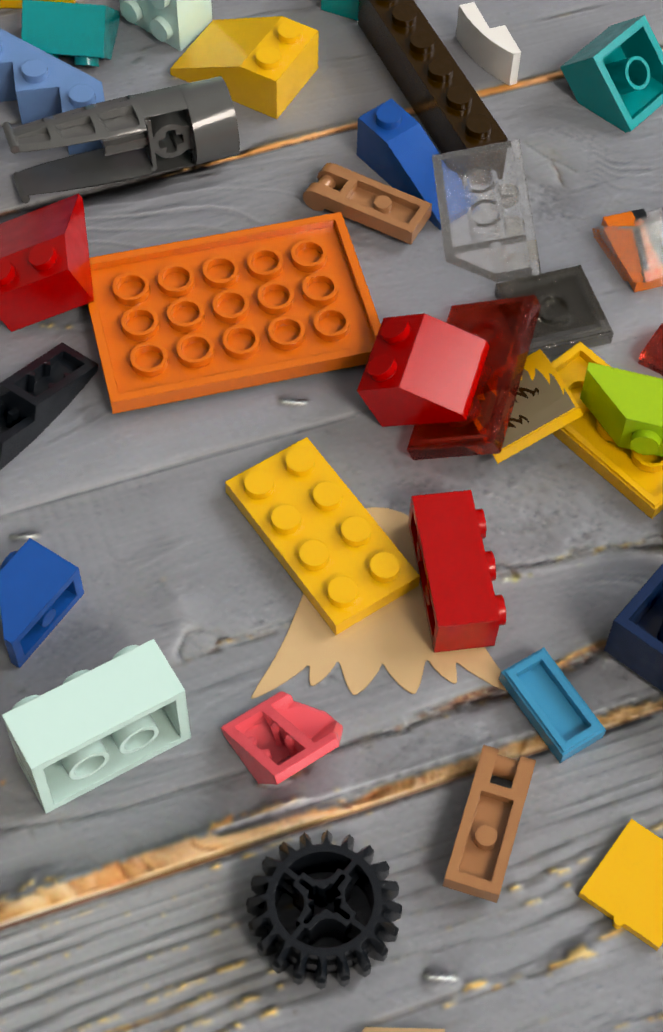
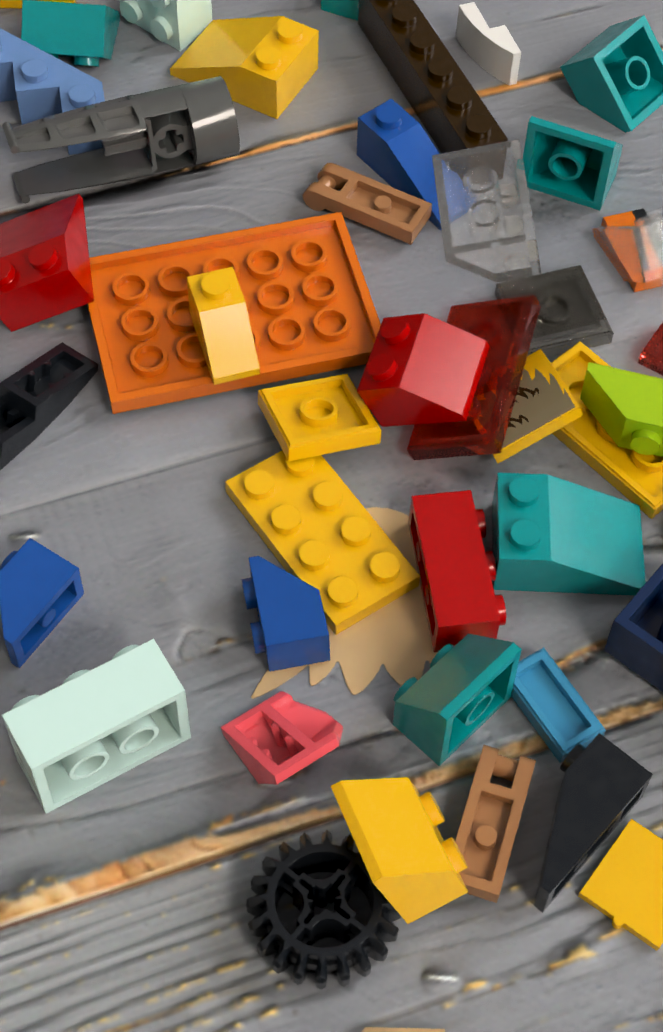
(222, 325): none -> yellow slope
(290, 617): none -> blue slope
(318, 417): none -> yellow tile
(402, 843): none -> yellow slope
(456, 694): none -> teal slope
(564, 538): none -> teal slope
(569, 163): none -> teal slope
(593, 799): none -> black slope

